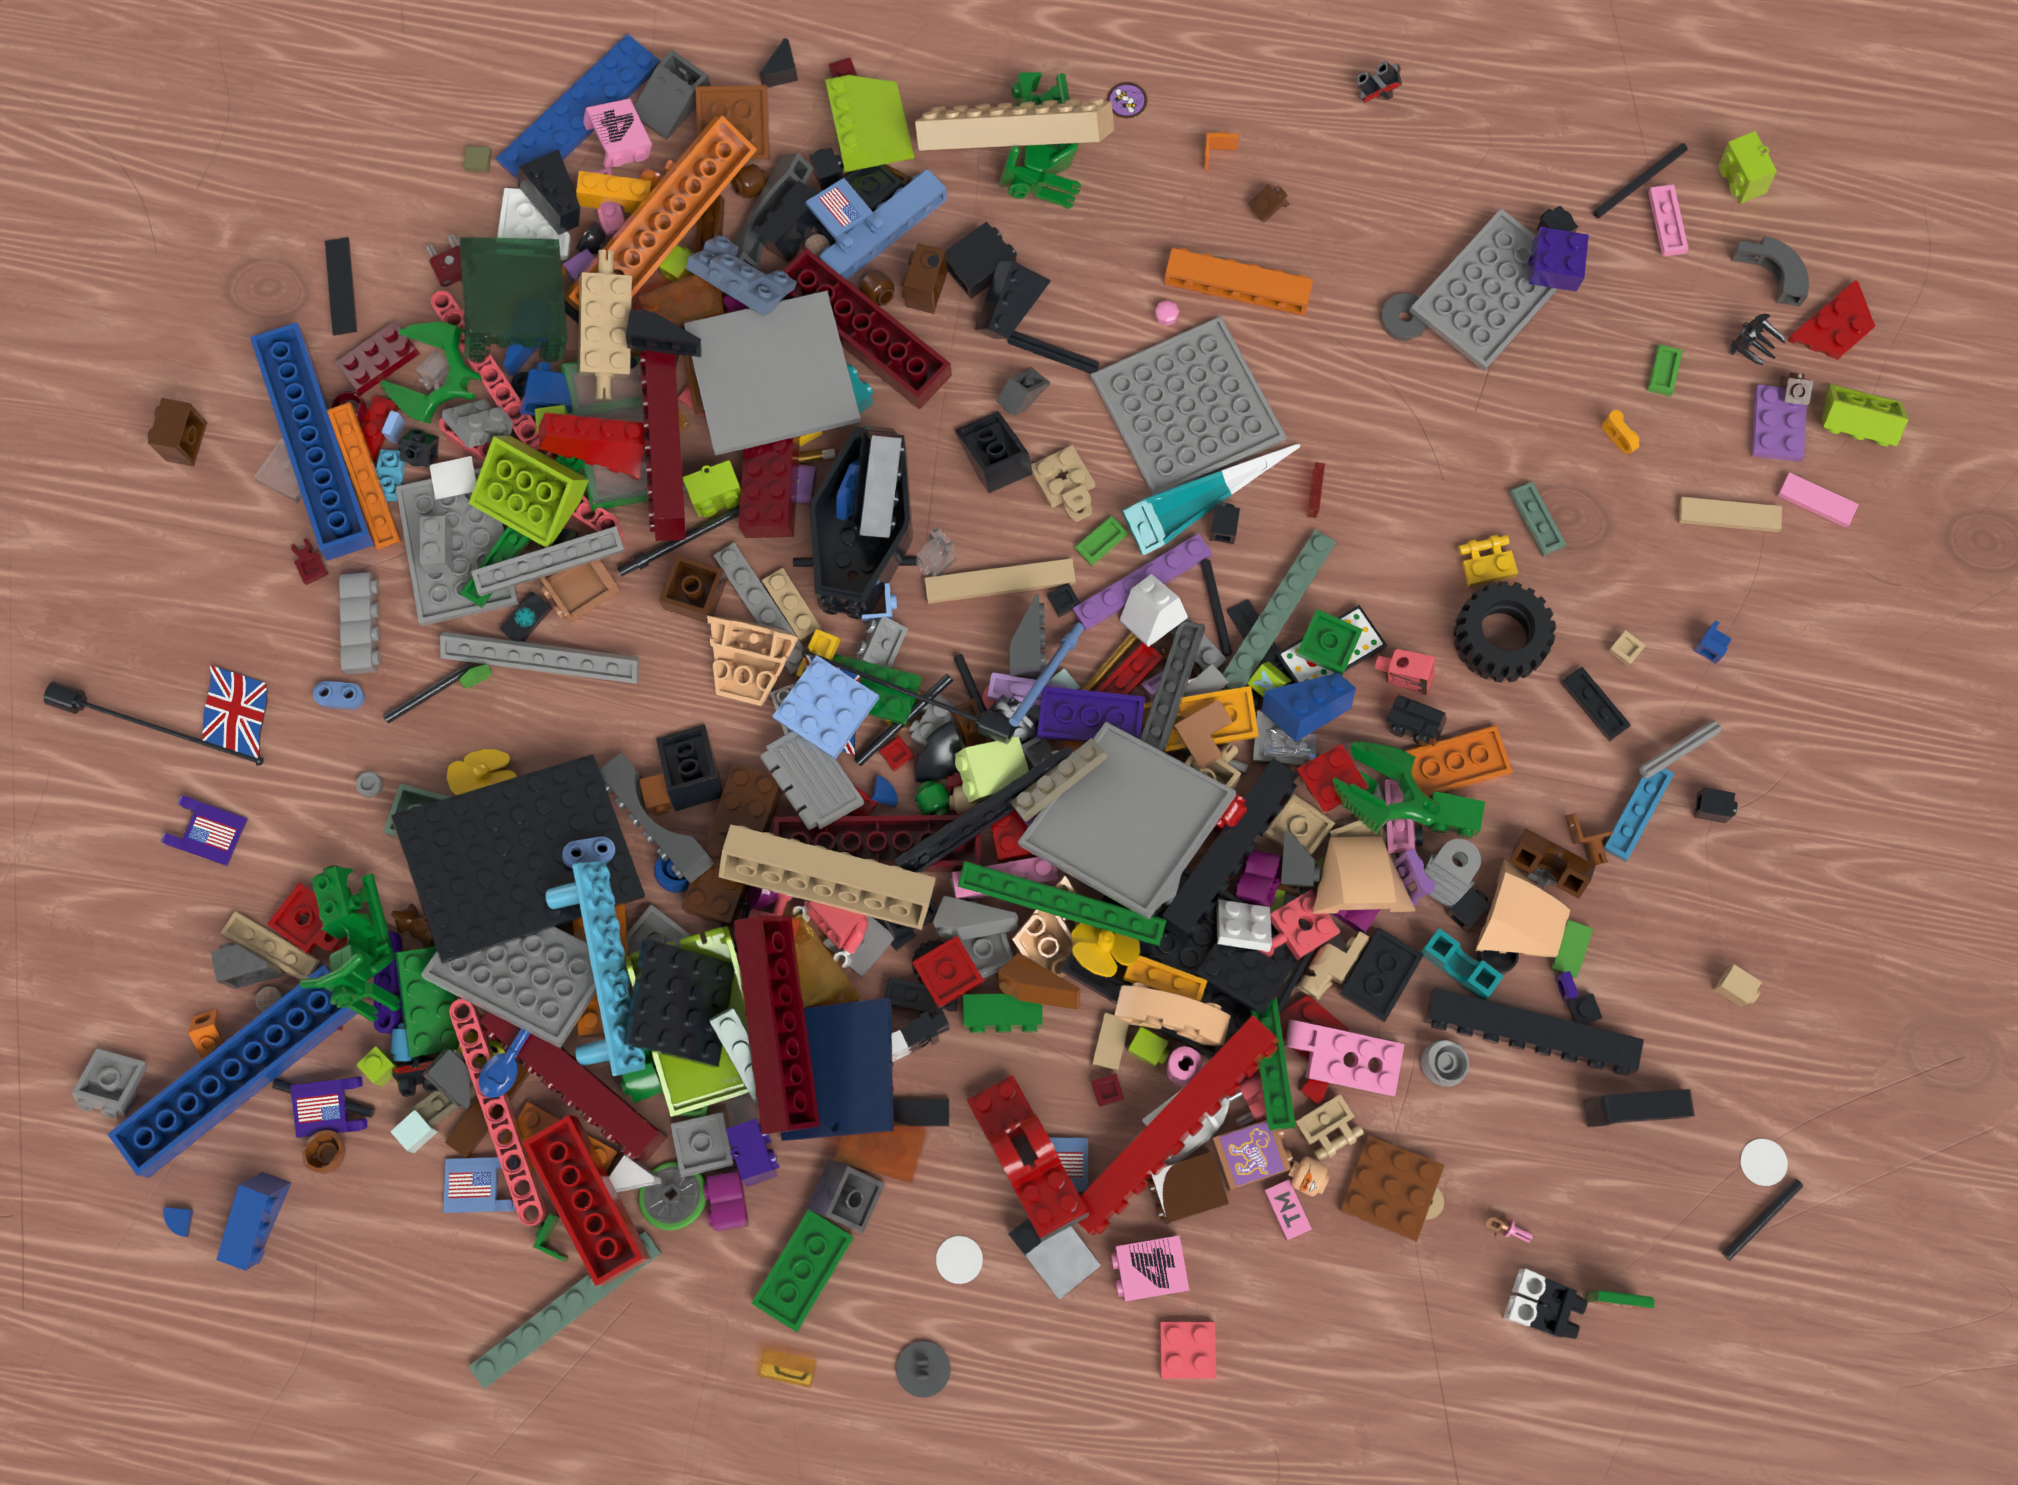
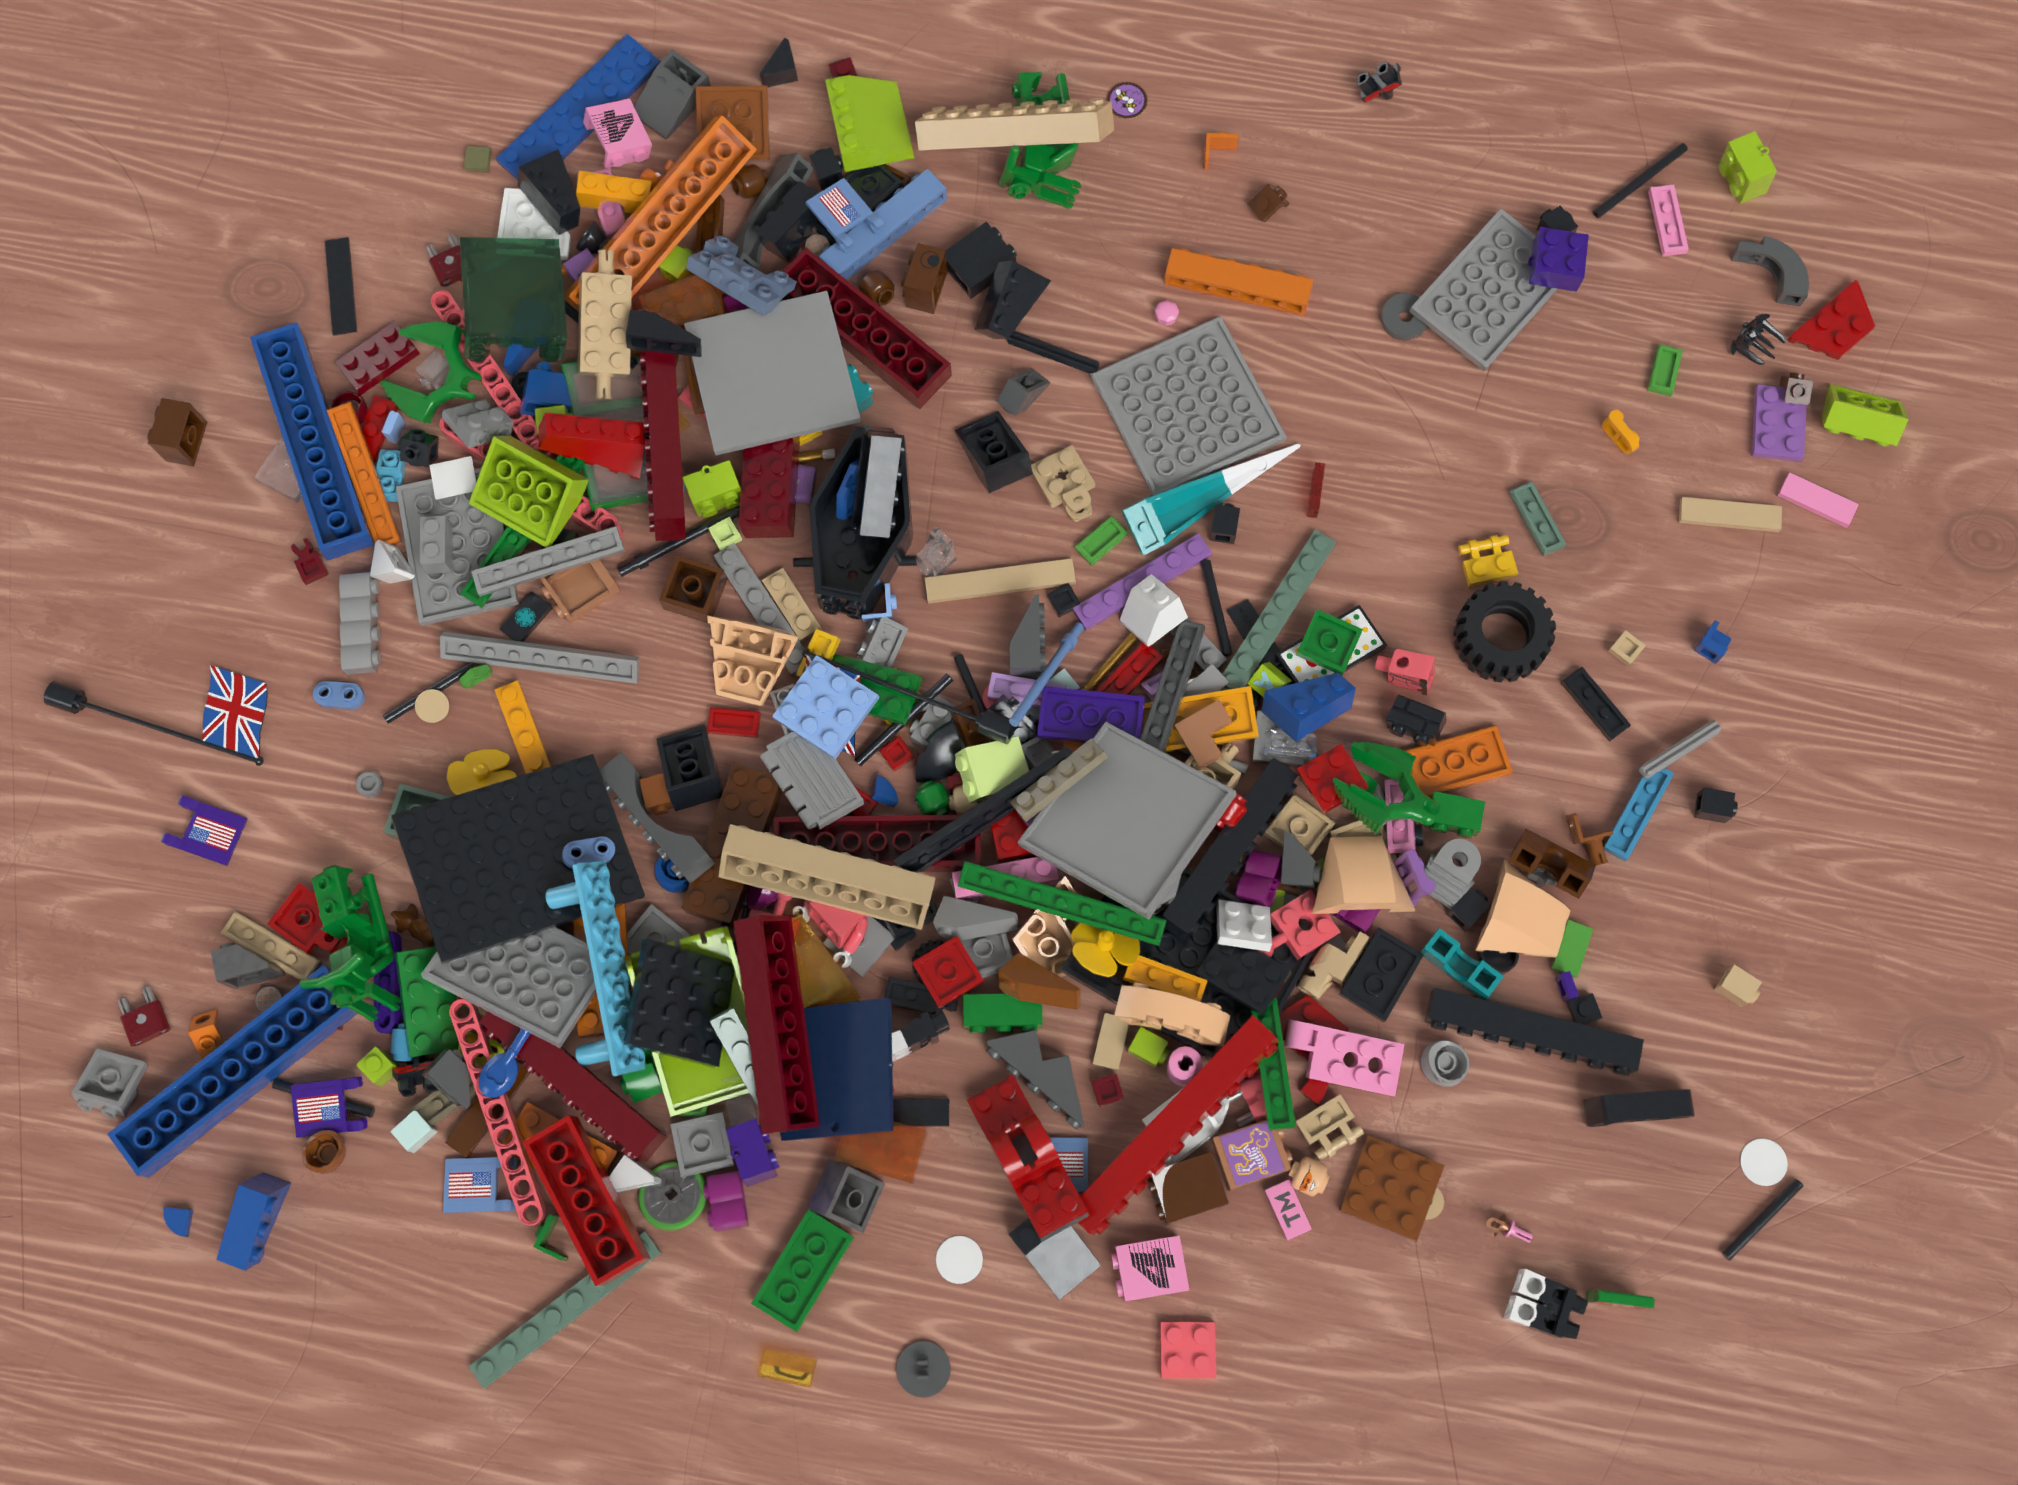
(144, 1022): none -> dark red piece
(389, 564): none -> white slope
(432, 706): none -> tan piece
(522, 727): none -> light orange plate
(725, 533): none -> yellowish green plate
(733, 722): none -> red tile
(1048, 1077): none -> dark grey slope

